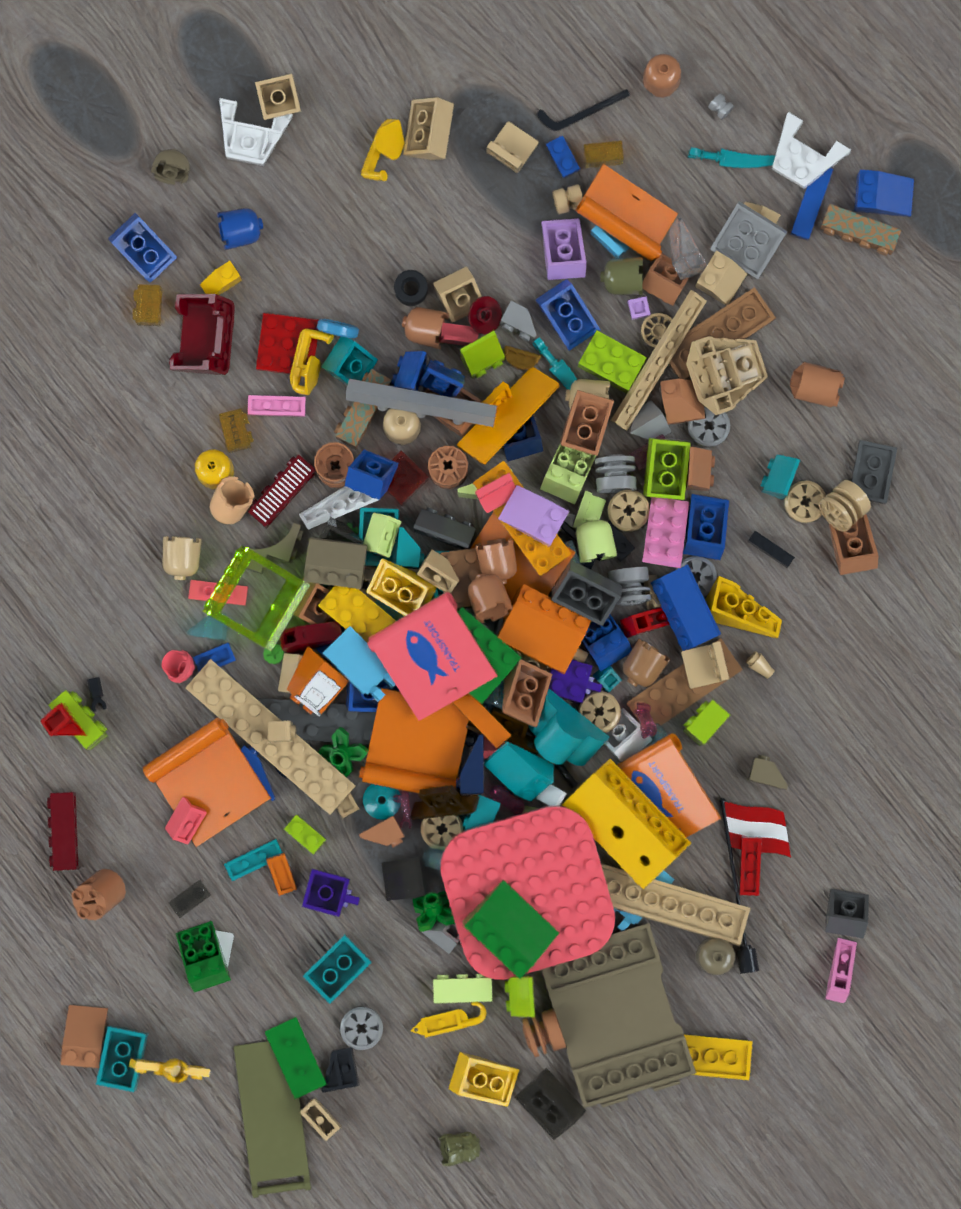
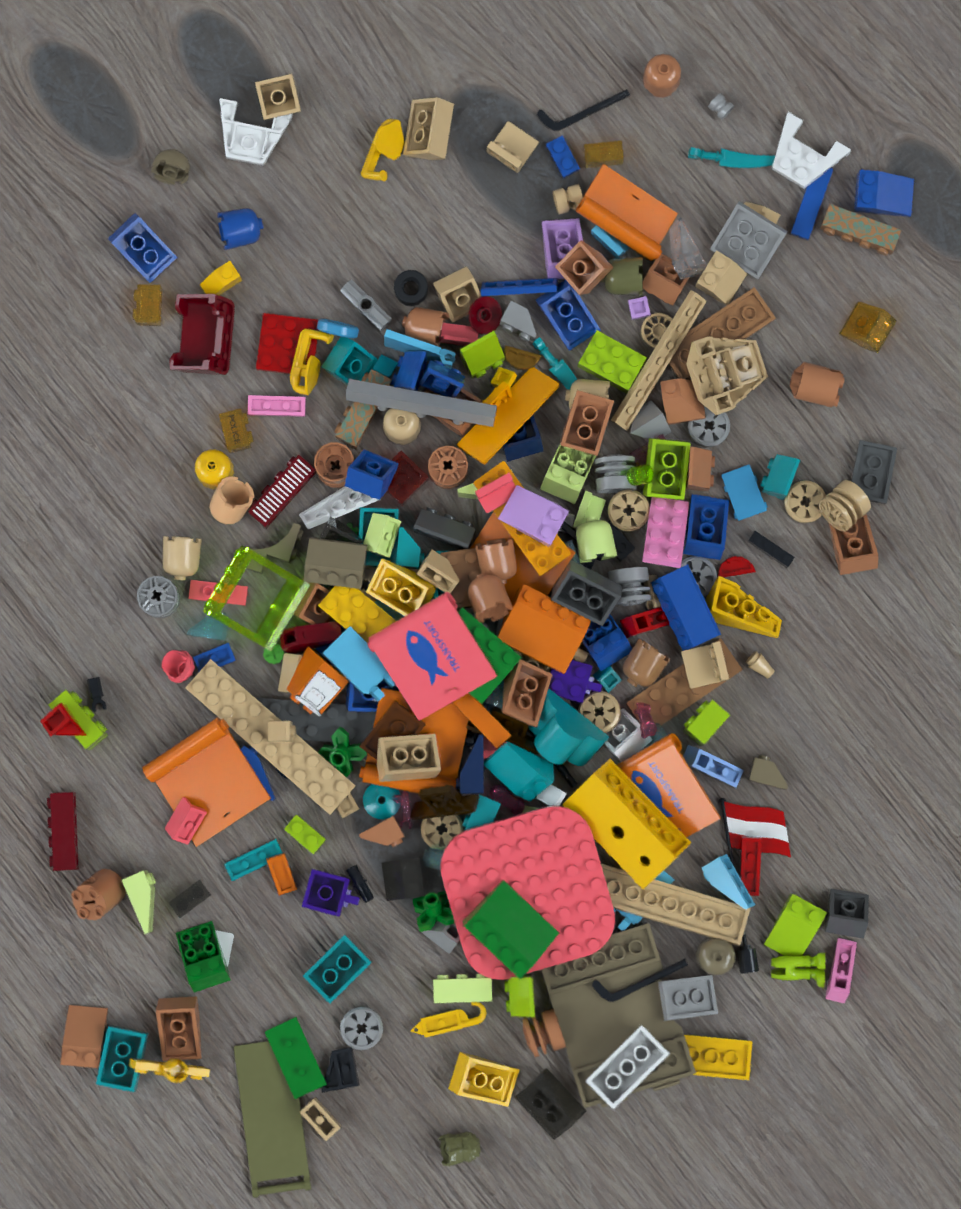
(142, 895): none -> yellowish green slope
(169, 599): none -> light grey wheel
(179, 1028): none -> nougat slope
(357, 297): none -> light grey piece
(360, 883): none -> black axle
(385, 366): none -> teal slope
(395, 722): none -> reddish brown plate
(406, 344): none -> medium azure tile
(408, 757): none -> tan slope
(503, 375): none -> yellow plate
(519, 287): none -> blue tile
(583, 267): none -> nougat slope
(612, 997): none -> black piece
(627, 1067): none -> white brick
(640, 475): none -> clear neon green wheel
(688, 997): none -> light grey plate
(712, 766): none -> light blue slope
(726, 879): none -> medium azure slope
(735, 566): none -> red tile
(744, 492): none -> dark azure piece
(786, 968): none -> lime piece
(795, 927): none -> lime slope
(868, 326): none -> clear yellow slope

